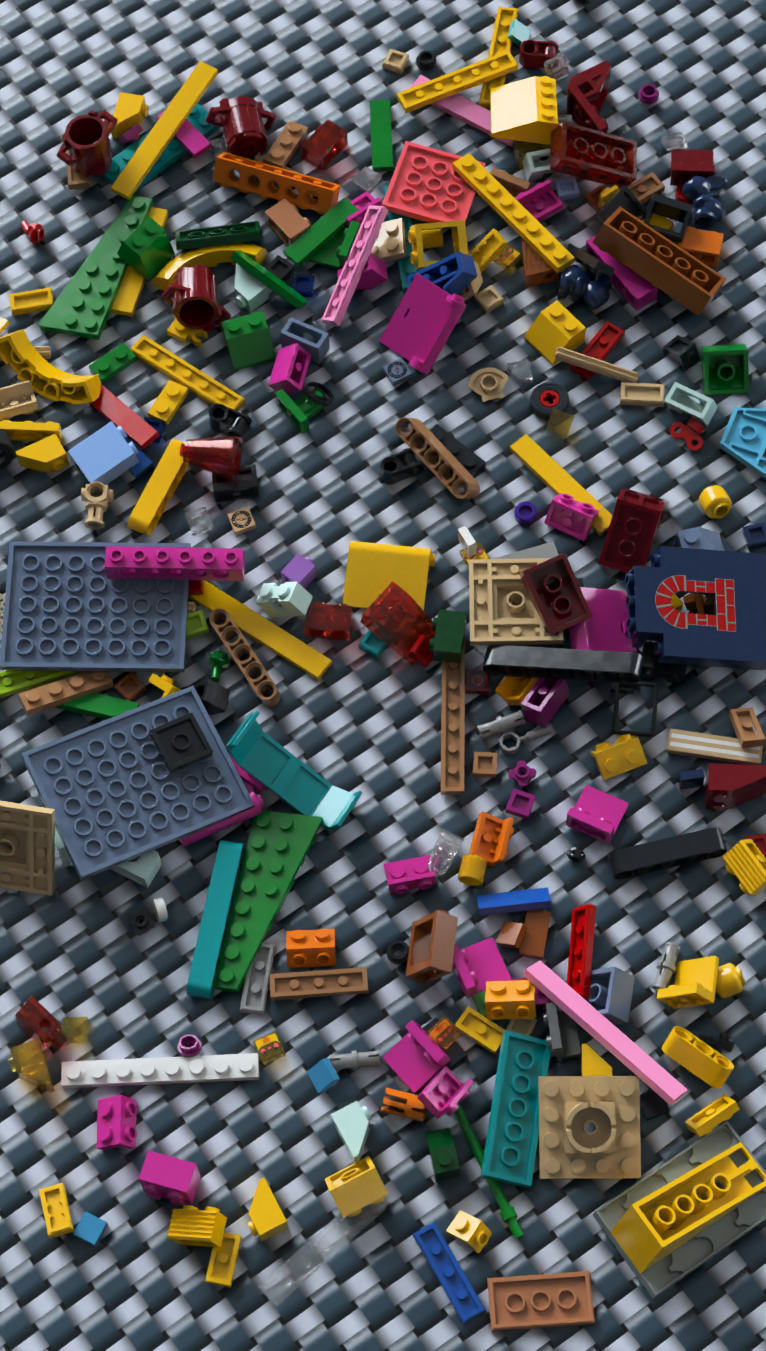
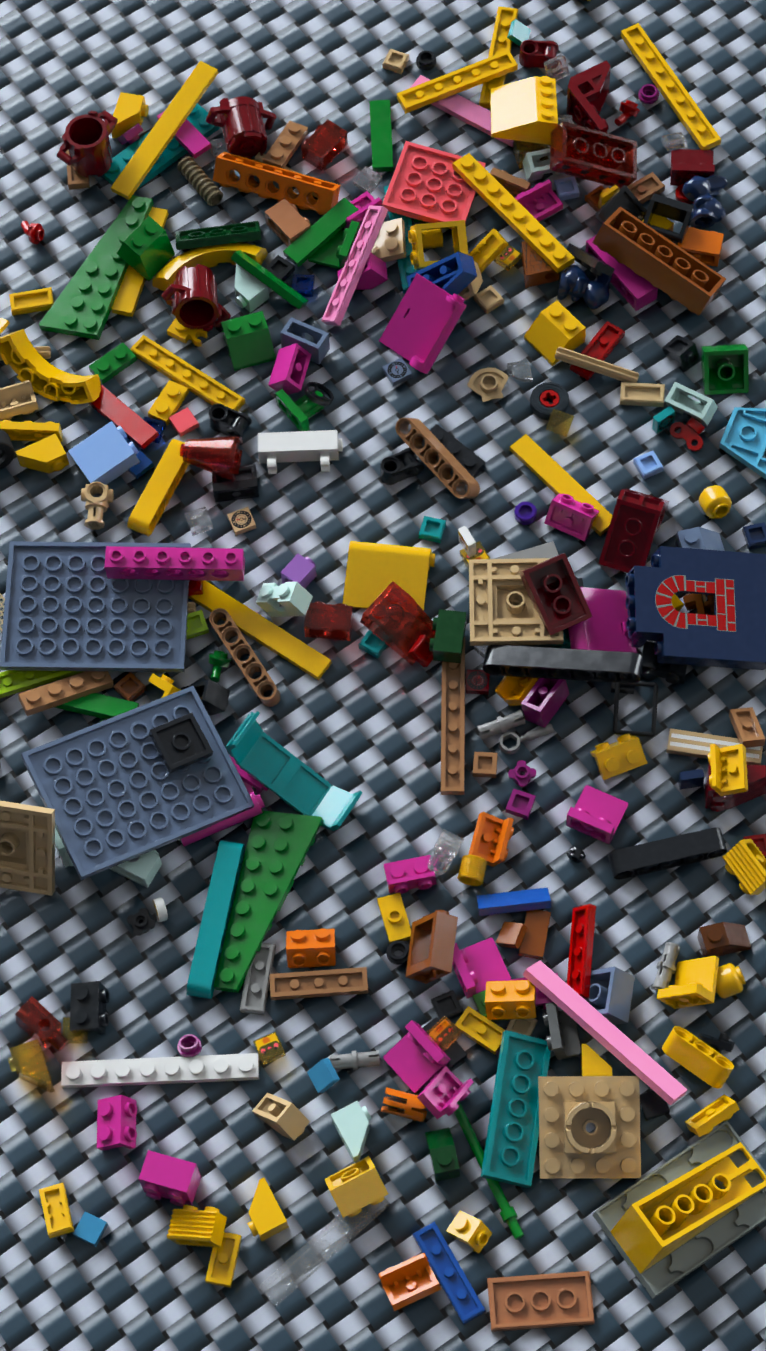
(89, 1007): none -> black bracket
(184, 422): none -> coral tile
(200, 181): none -> dark tan piece
(281, 1116): none -> tan slope
(299, 447): none -> white brick
(394, 917): none -> yellow plate
(409, 1281): none -> orange bracket
(432, 529): none -> teal tile
(447, 1005): none -> black tile
(629, 109): none -> red plate
(648, 465): none -> light blue tile
(663, 419): none -> teal tile
(670, 87): none -> yellow plate
(723, 939): none -> reddish brown slope
(728, 769): none -> yellow bracket

